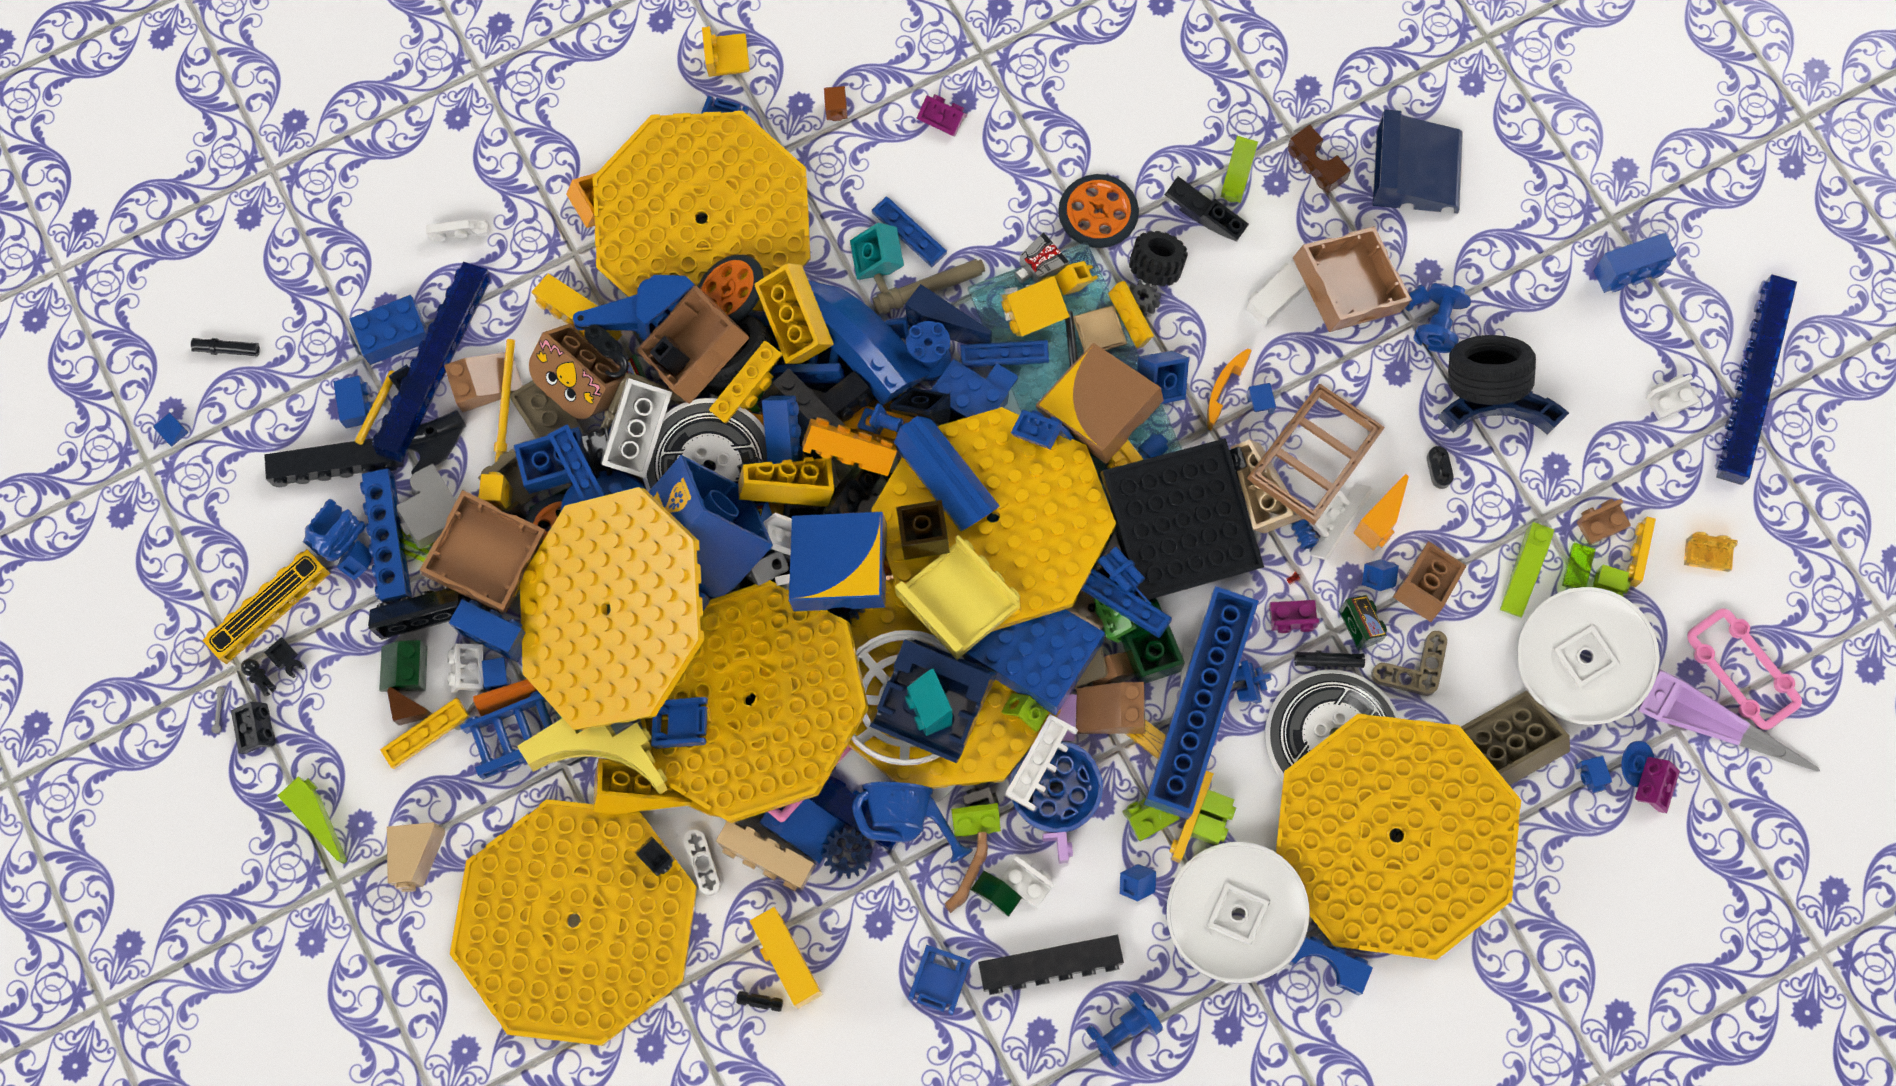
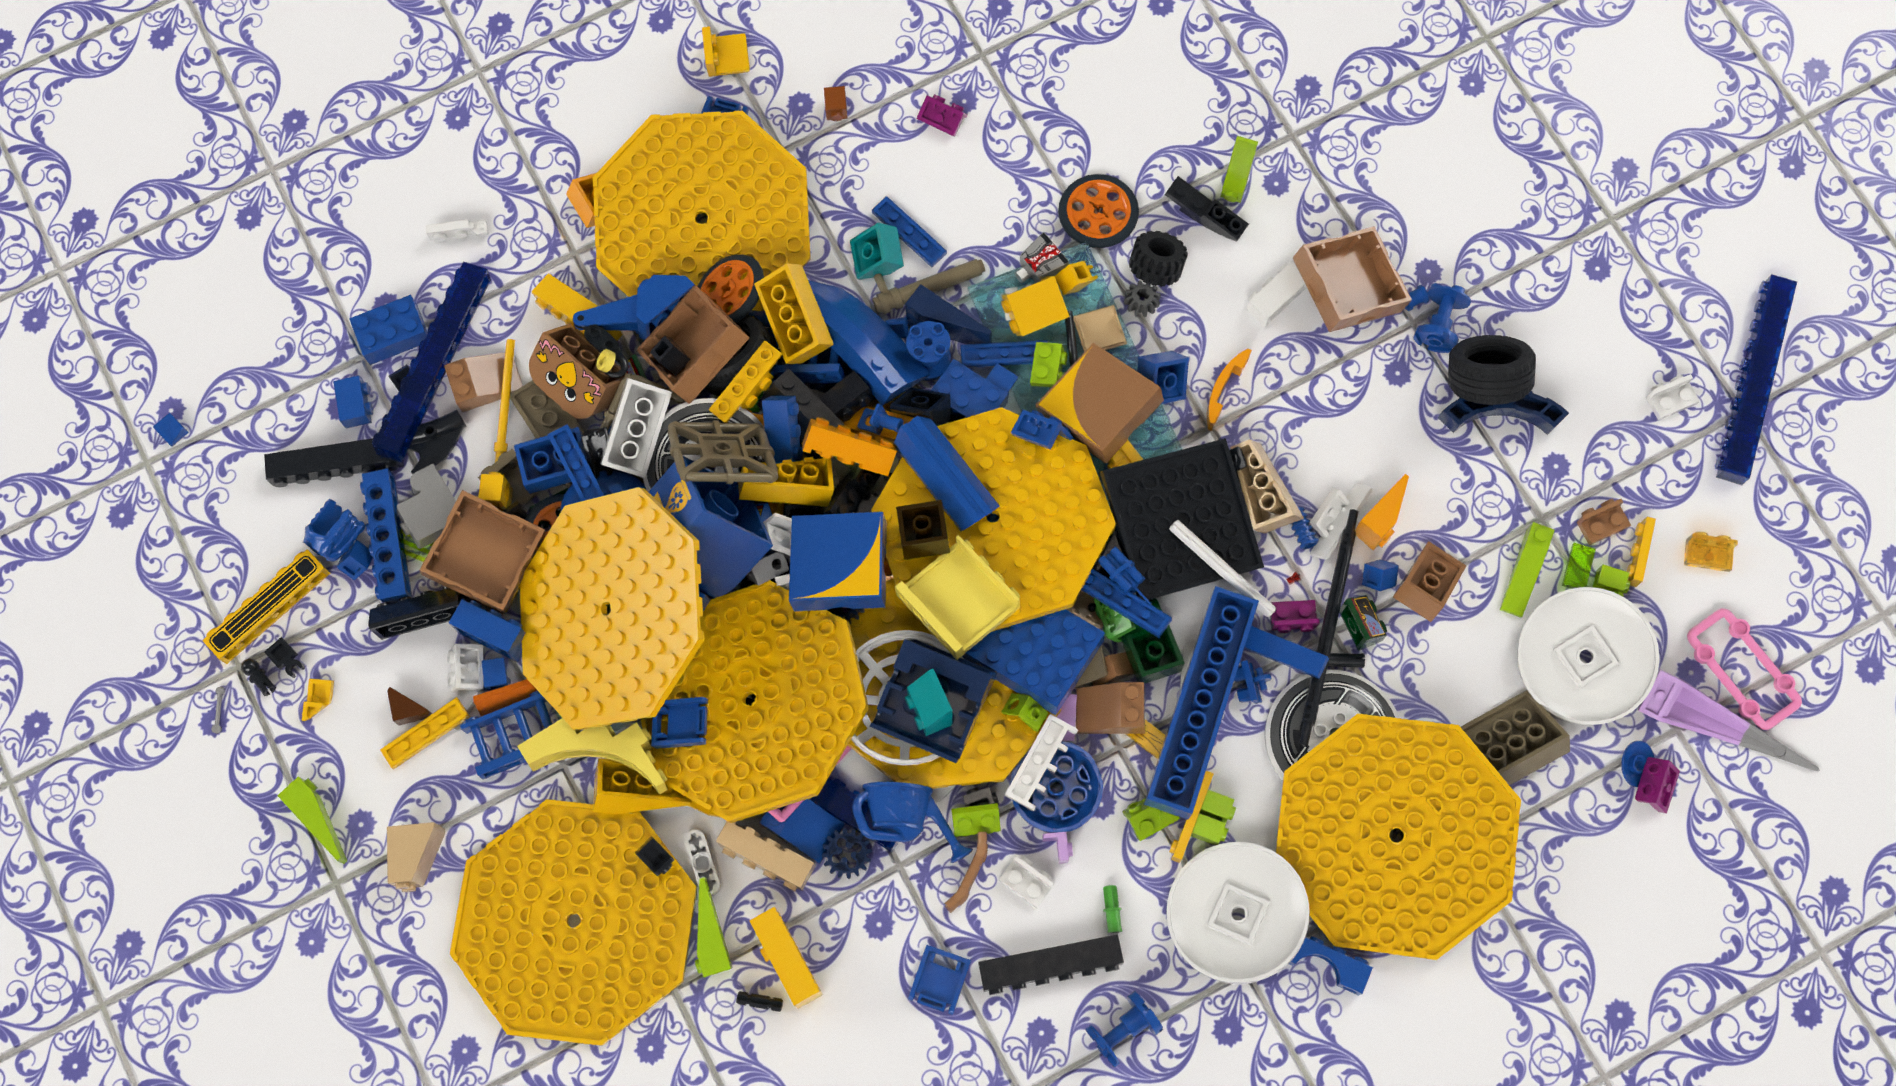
(217, 346): black pin -> none
(252, 727): black bracket -> none
(318, 697): none -> yellow slope
(374, 409): yellow bar -> none
(403, 666): dark green slope -> none
(606, 360): none -> light yellow tile
(711, 946): none -> lime slope
(722, 450): none -> dark tan plate
(996, 893): dark green slope -> none
(1048, 364): none -> lime bracket
(1112, 909): none -> bright green axle
(1130, 314): yellow plate -> none
(1137, 882): blue panel -> none
(1153, 446): blue brick -> none
(1221, 567): none -> white axle
(1261, 398): blue panel -> none
(1286, 652): none -> blue tile
(1327, 173): reddish brown arch -> none
(1329, 625): none -> black axle
(1332, 488): medium nougat door -> none
(1417, 163): dark blue panel -> none
(1417, 677): dark tan beam -> none
(1434, 467): black beam -> none
(1594, 774): blue brick -> none
(1635, 263): blue brick -> none

